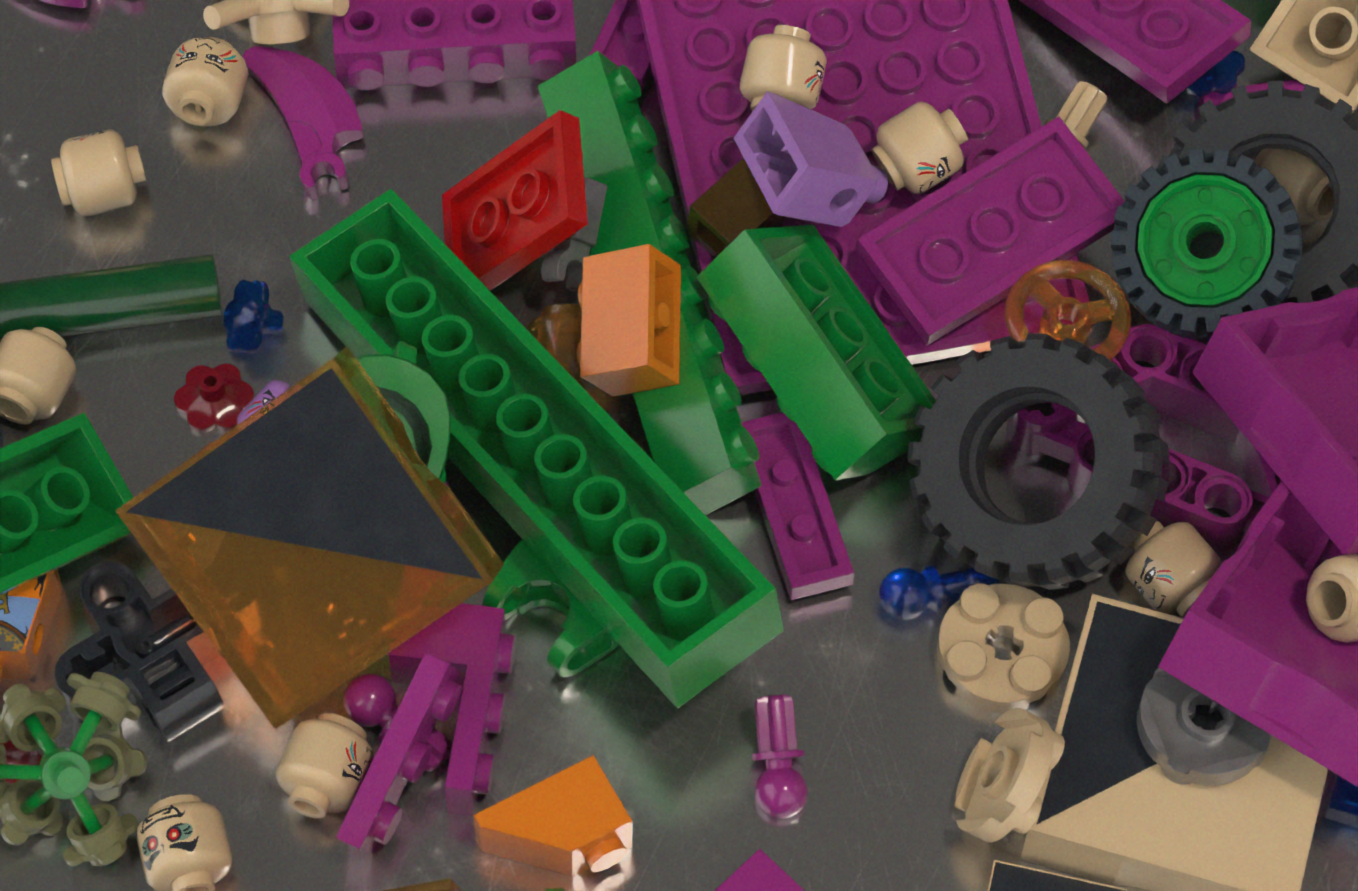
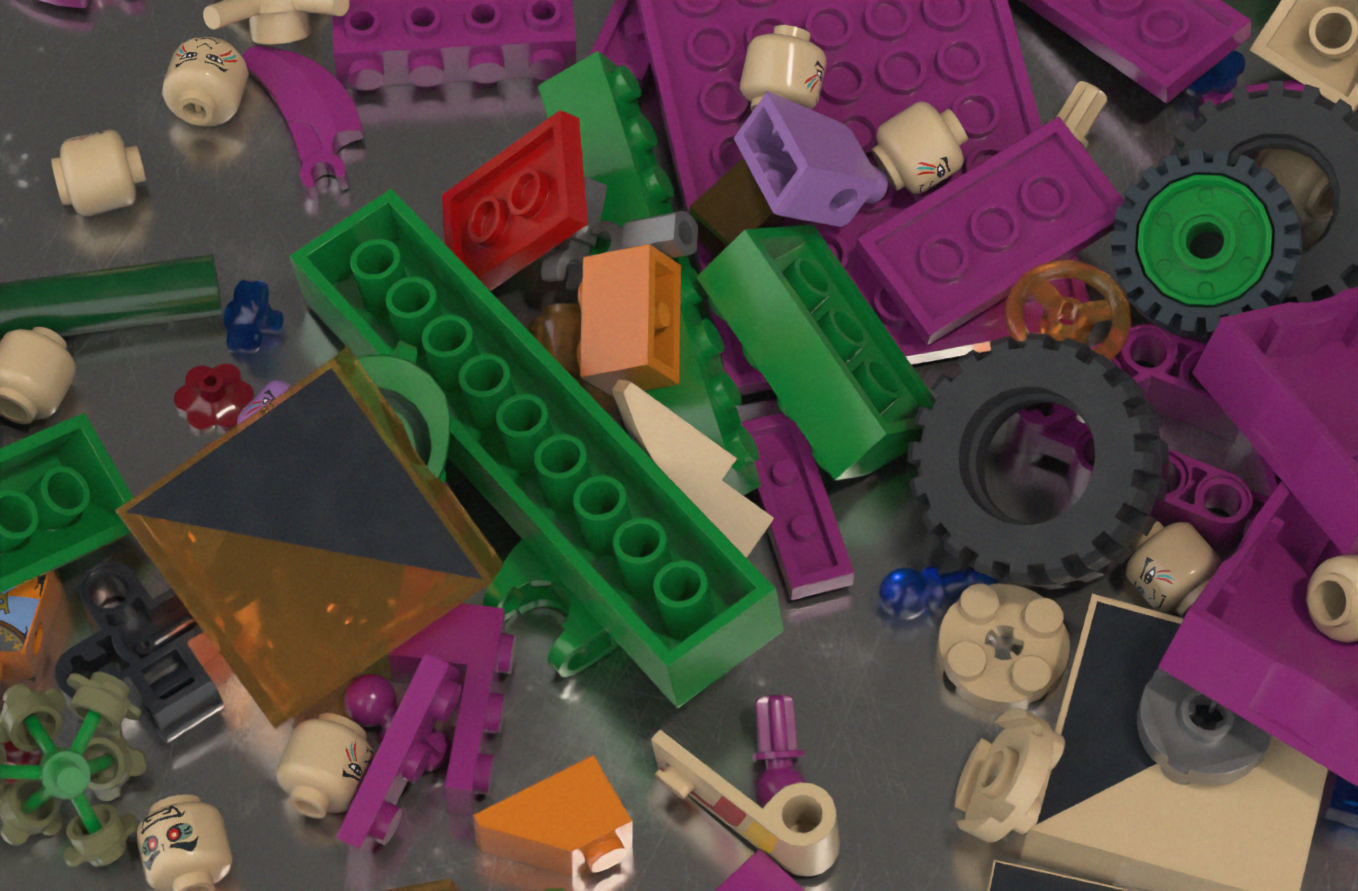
(670, 233): none -> flat silver bar
(692, 464): none -> tan slope
(793, 828): none -> tan door

